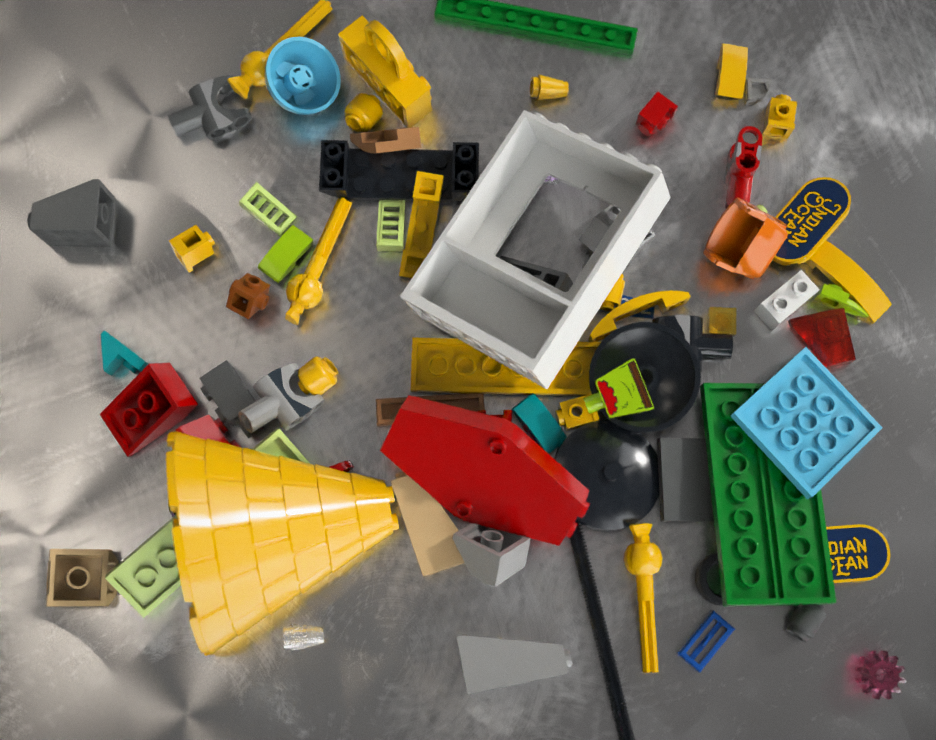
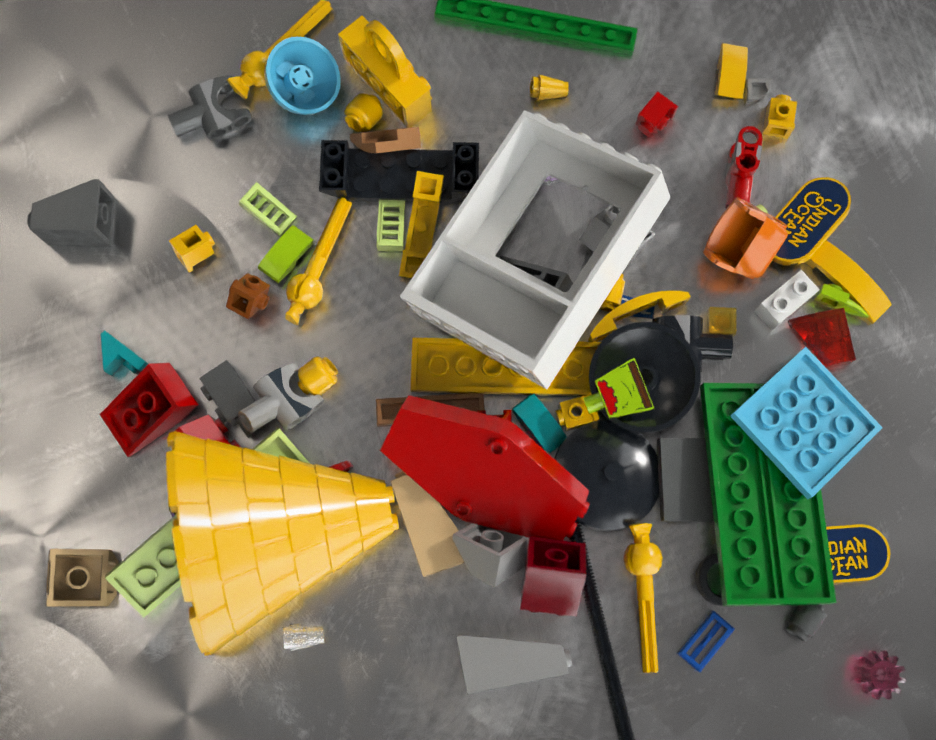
(553, 576): none -> dark red slope

